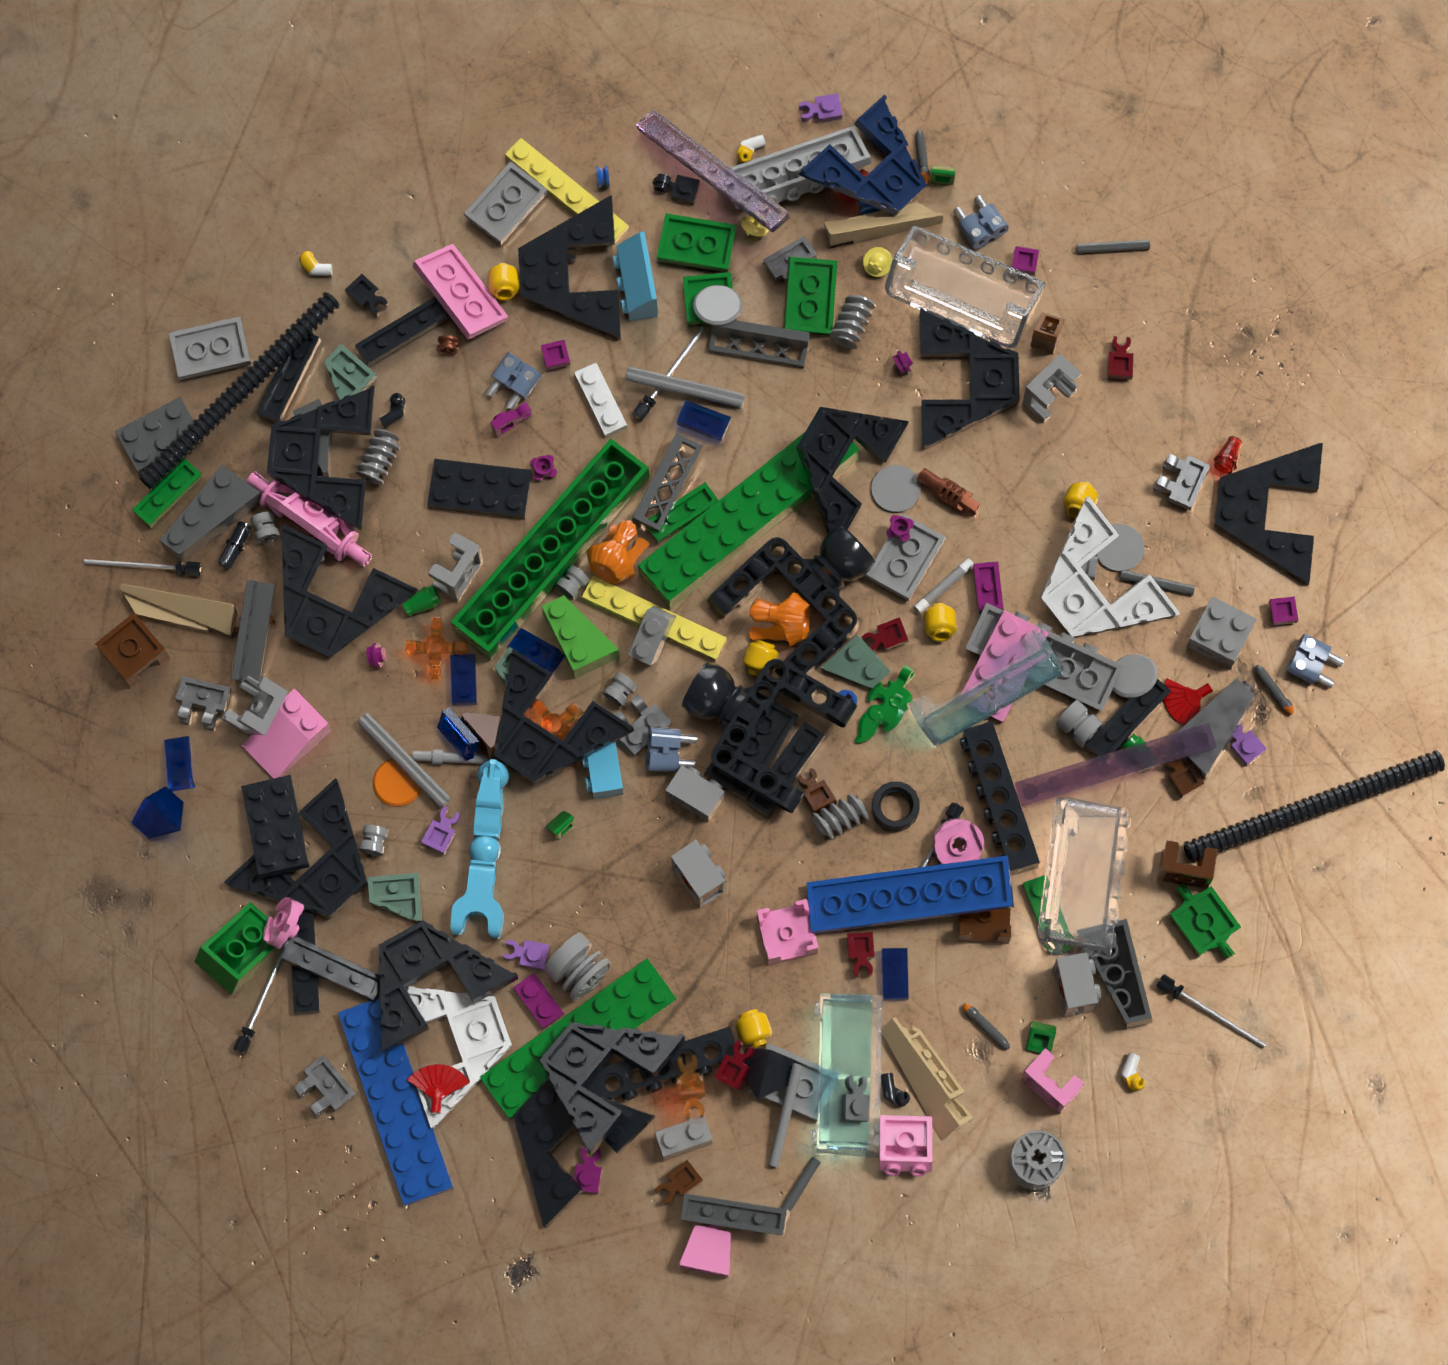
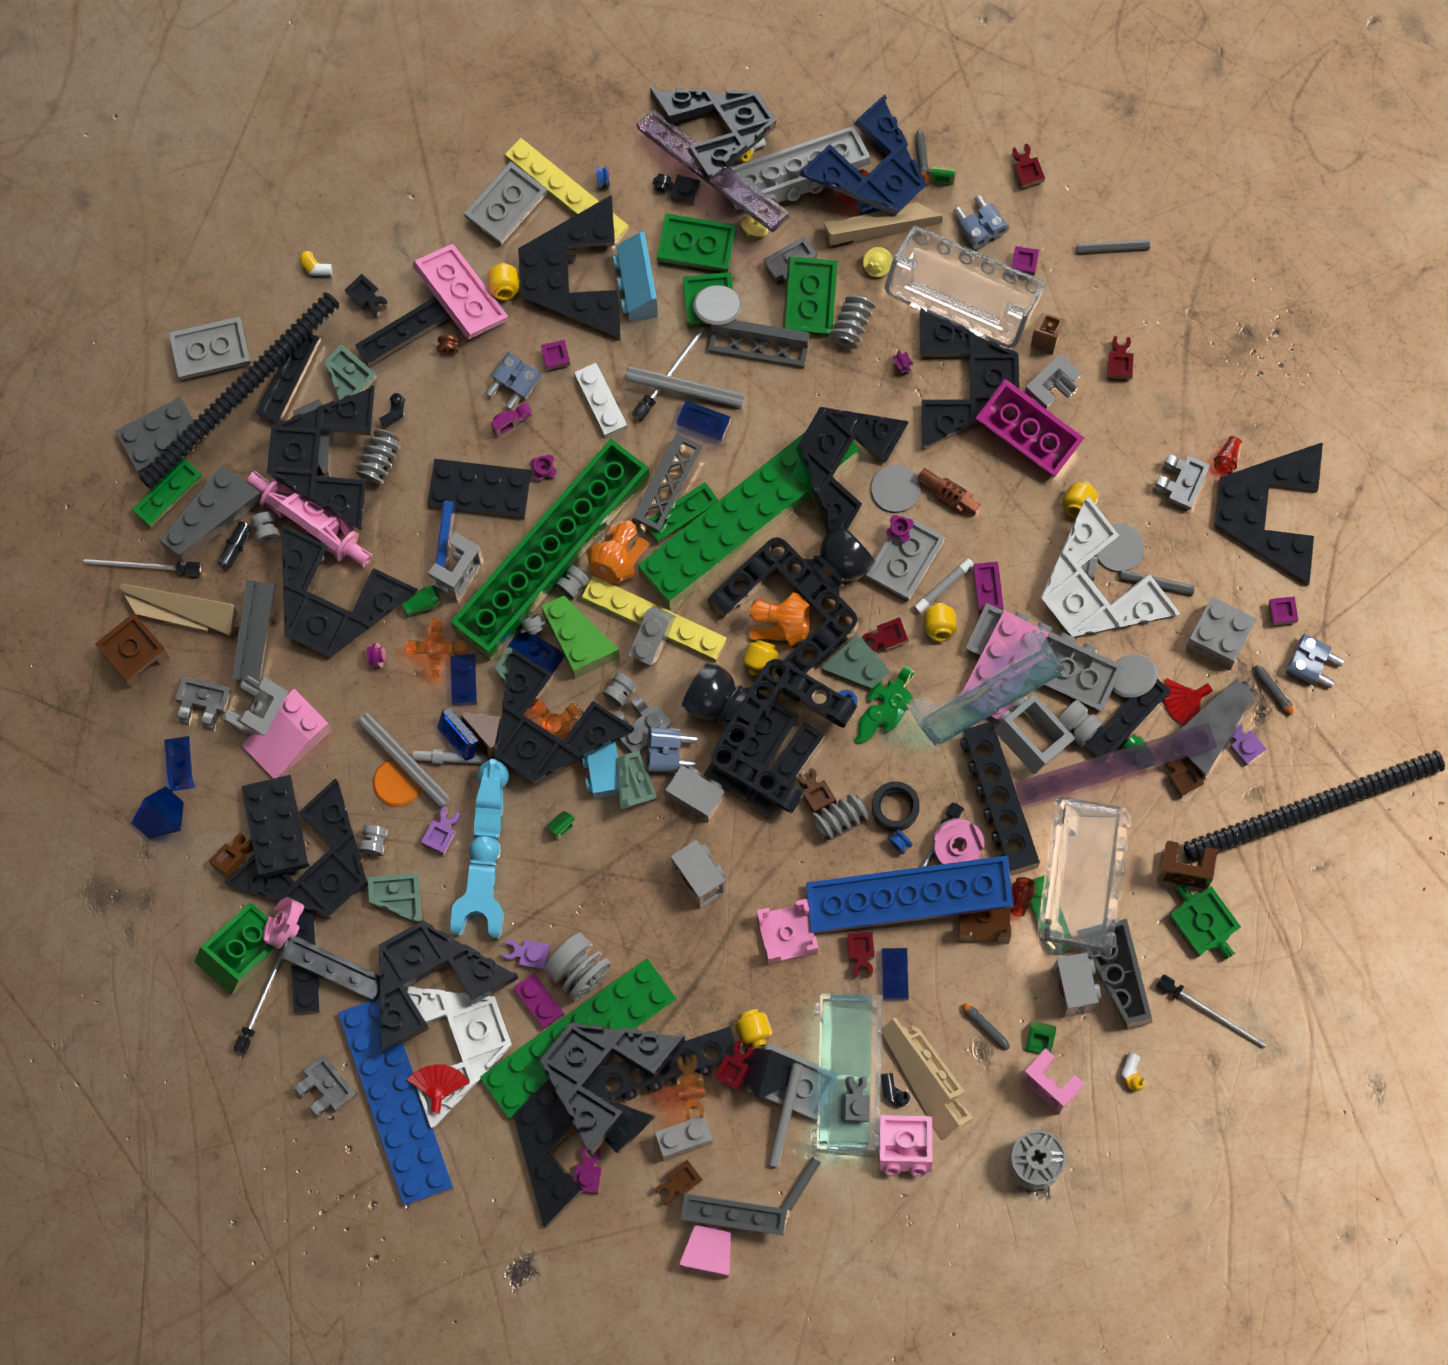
(230, 858): none -> reddish brown plate
(445, 534): none -> blue tile
(533, 624): none -> light grey plate
(634, 781): none -> sand green wing
(741, 114): none -> black wing
(825, 107): medium lavender plate -> none
(900, 841): none -> blue bush
(1022, 745): none -> light grey window
(1023, 893): none -> clear red cone
(1027, 170): none -> dark red plate
(1029, 427): none -> dark pink brick

